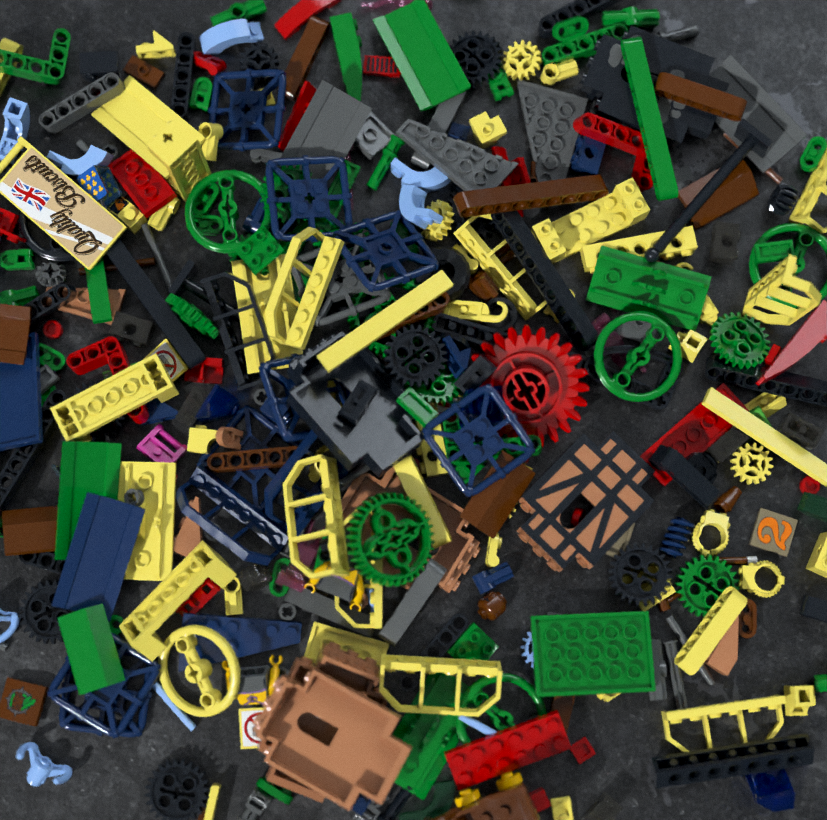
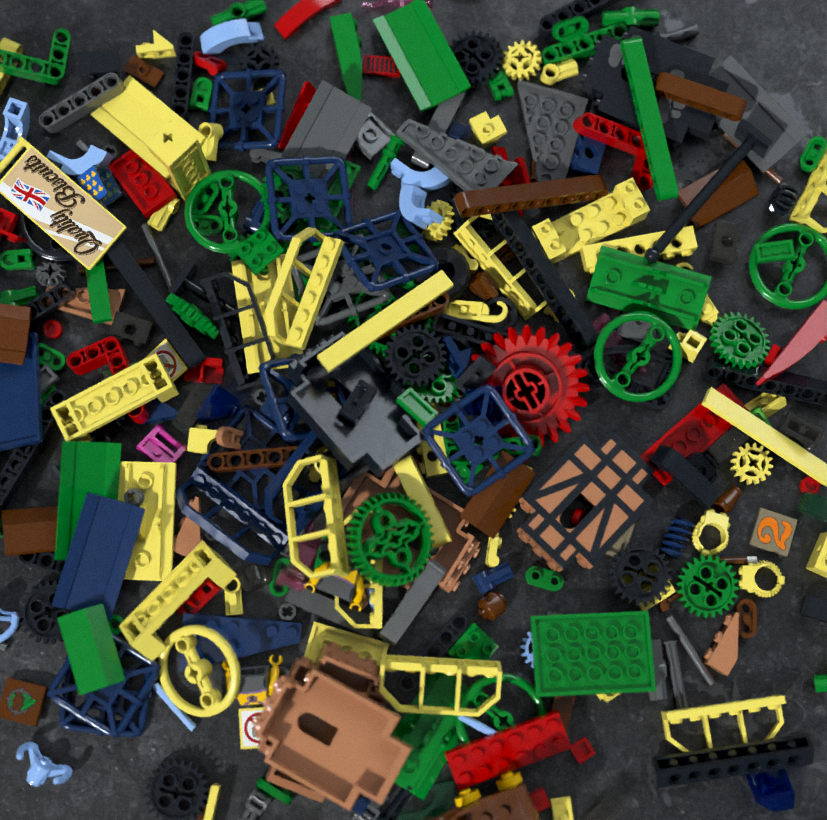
(128, 214): light yellow slope -> none
(305, 56): reddish brown beam -> none
(544, 579): none -> green plate
(710, 630): light yellow beam -> none
(770, 284): light yellow plate -> none
(799, 699): light yellow brick -> none

